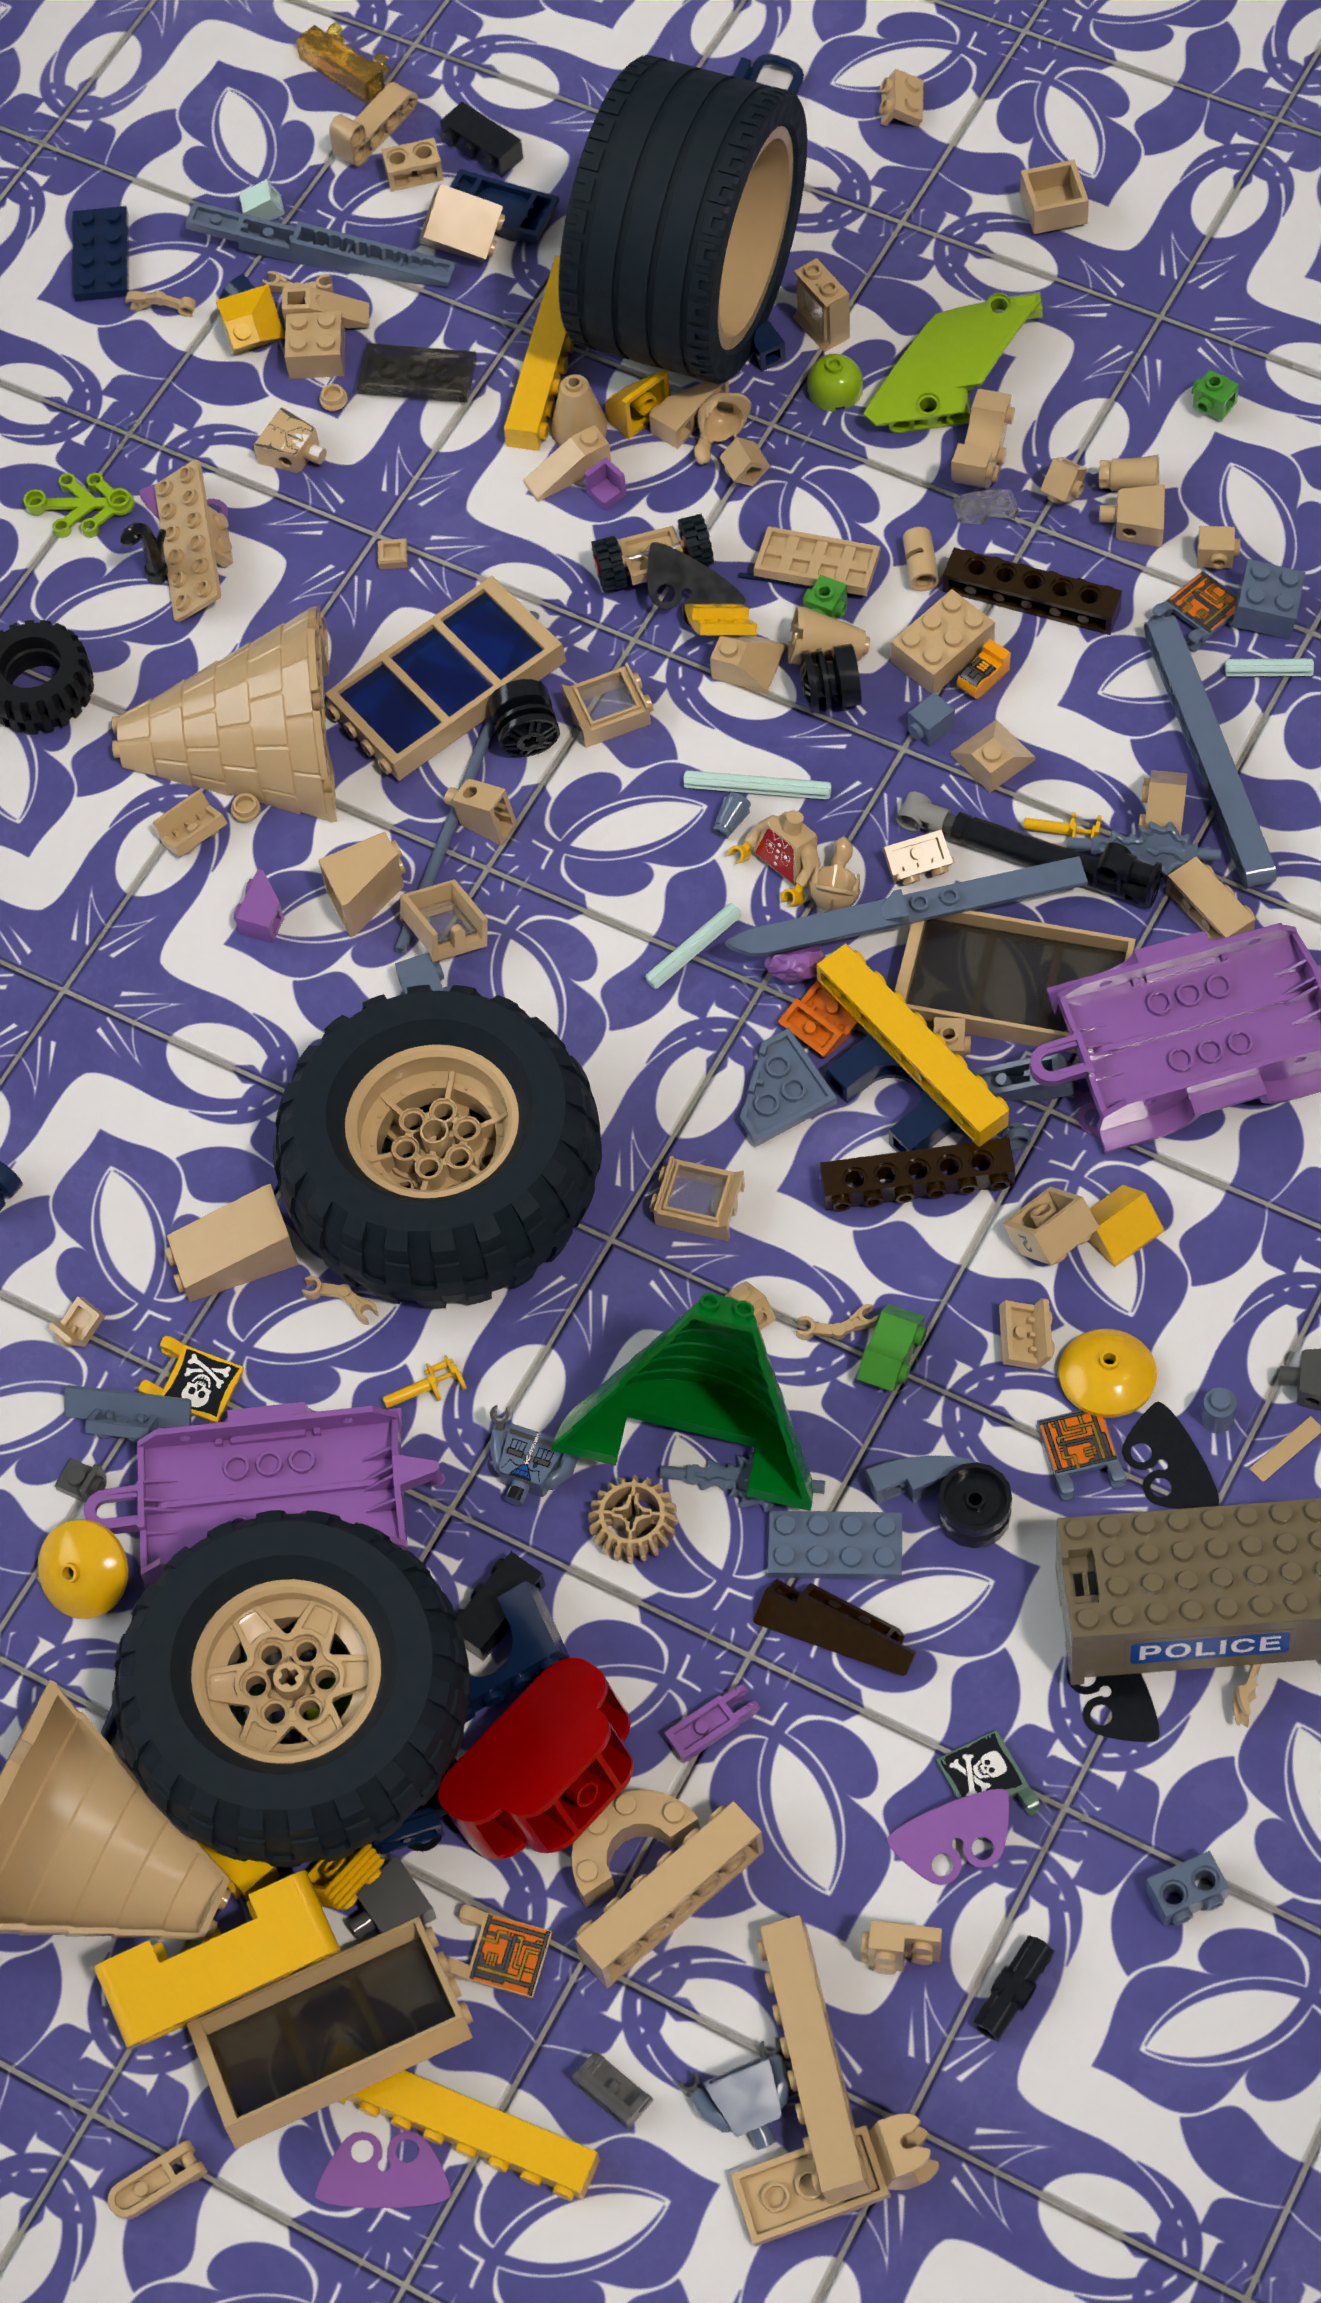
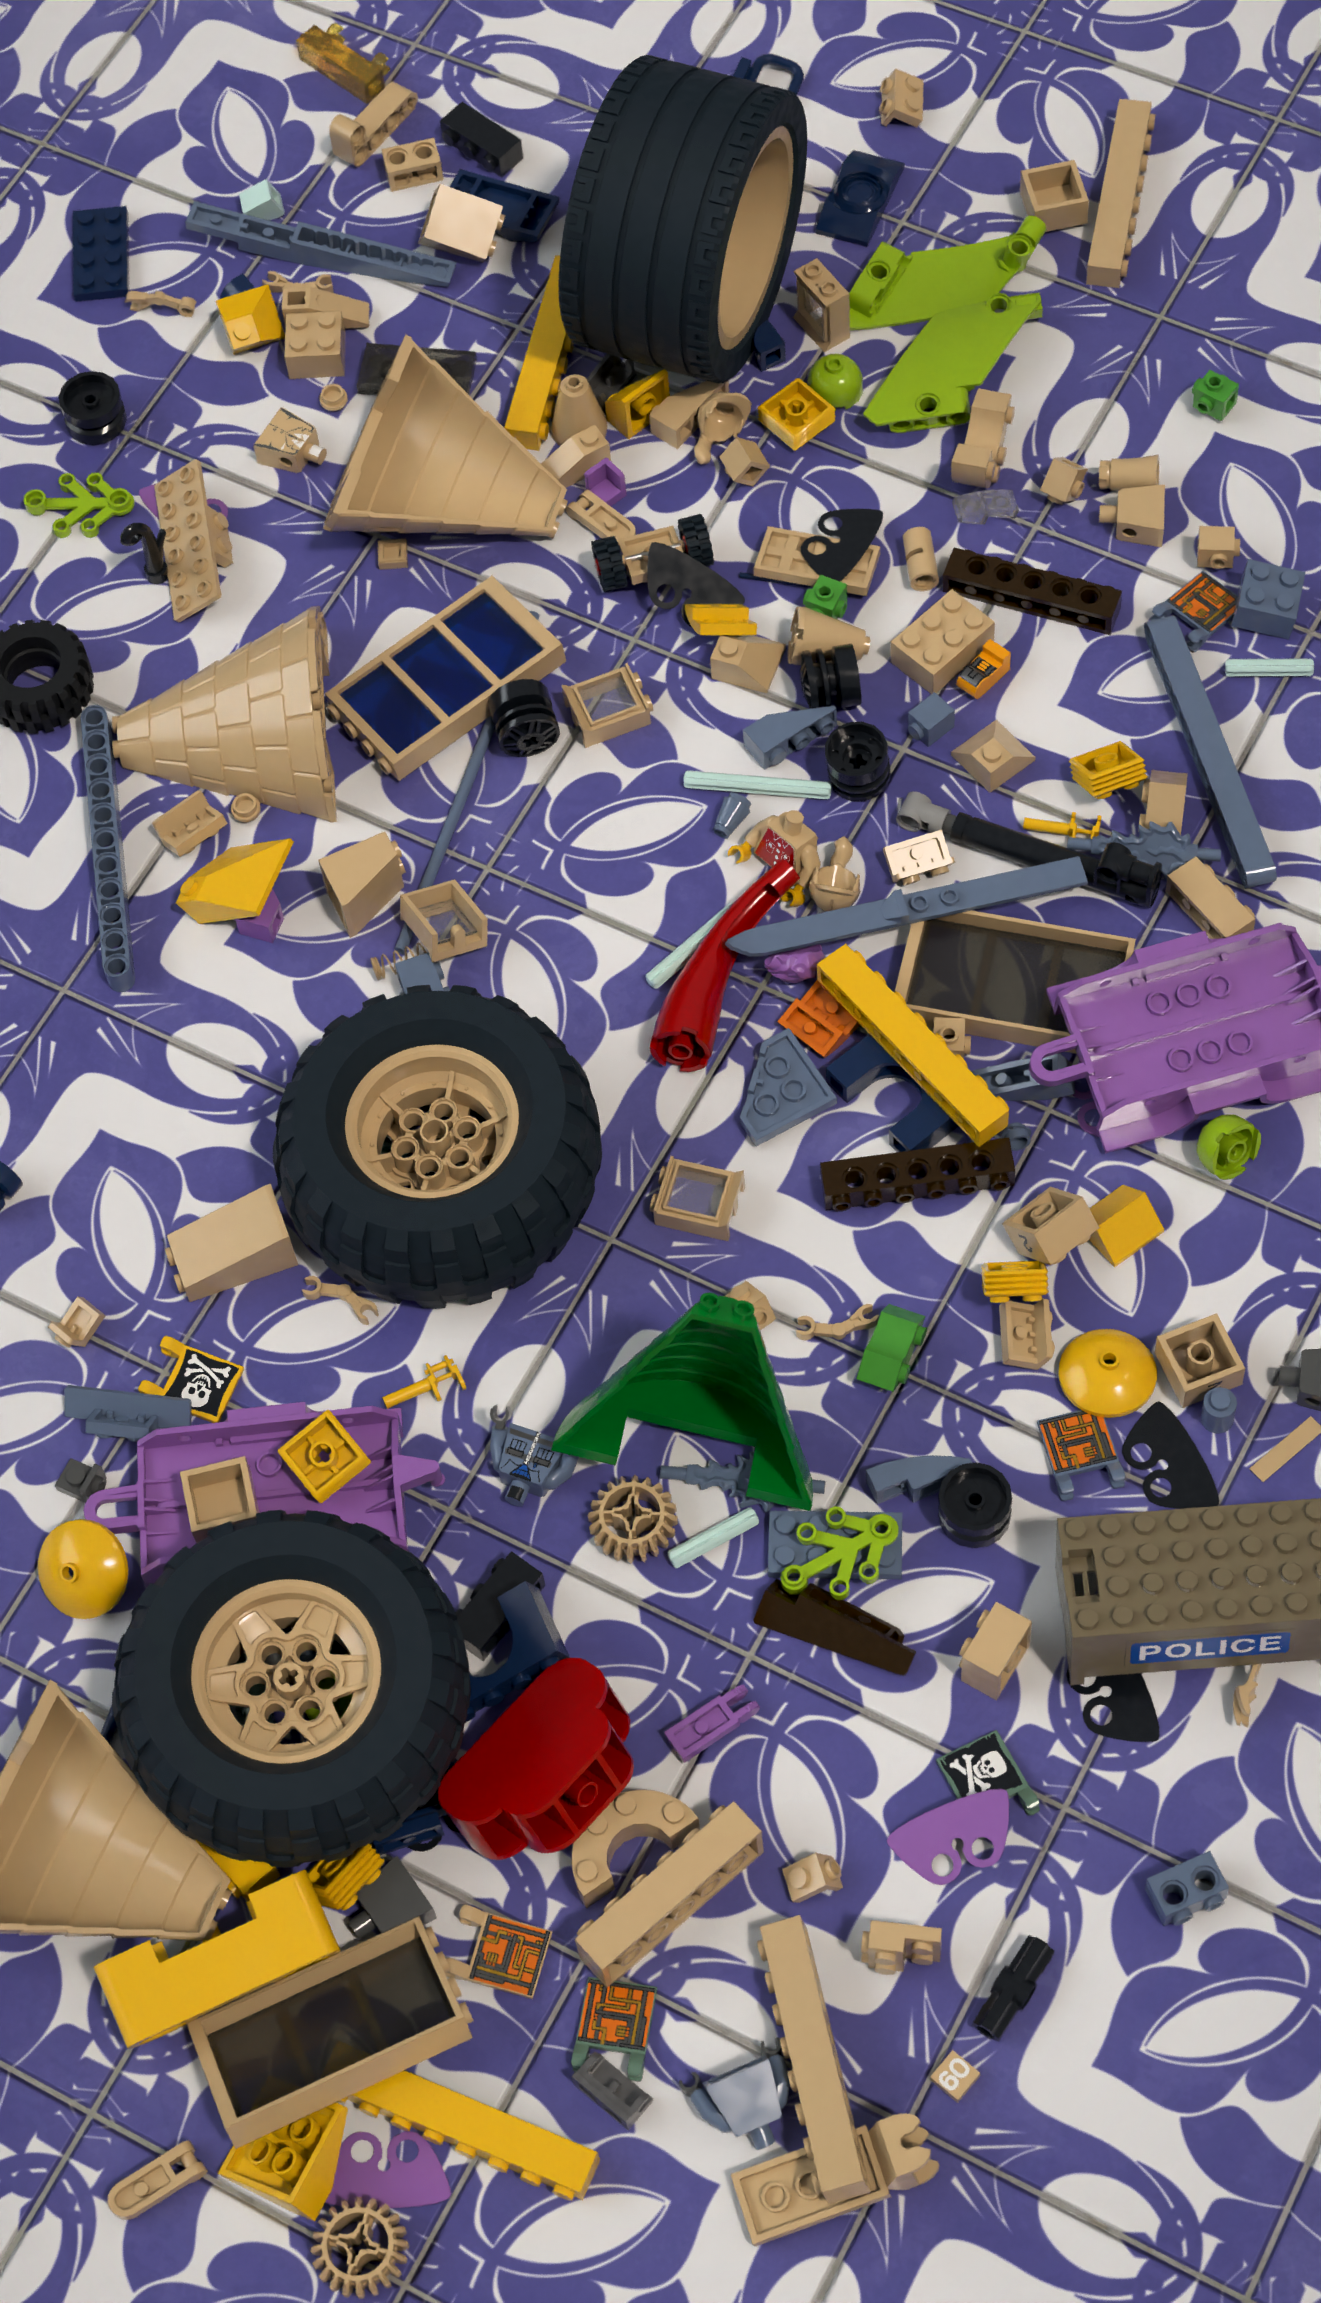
(92, 407): none -> black wheel
(98, 734): none -> sand blue beam
(219, 1495): none -> tan piece
(234, 882): none -> yellow slope
(292, 2163): none -> yellow slope
(303, 1456): none -> yellow brick
(375, 2253): none -> tan gear
(376, 966): none -> tan piece
(440, 464): none -> tan cone
(483, 809): tan torso -> none
(600, 517): none -> tan plate
(611, 377): none -> flat silver hinge
(616, 2021): none -> flag
(693, 1005): none -> red brick
(713, 1537): none -> light aqua axle
(783, 733): none -> sand blue slope
(796, 414): none -> yellow brick
(812, 1876): none -> tan bracket
(843, 1550): none -> lime plant
(855, 537): none -> black piece
(857, 761): none -> black wheel
(859, 198): none -> dark blue slope
(917, 286): none -> lime panel
(955, 2076): none -> tan tile
(995, 1650): none -> tan brick
(1014, 1279): none -> yellow brick
(1108, 769): none -> yellow brick
(1119, 193): none -> tan brick
(1199, 1359): none -> tan brick
(1227, 1145): none -> lime cylinder

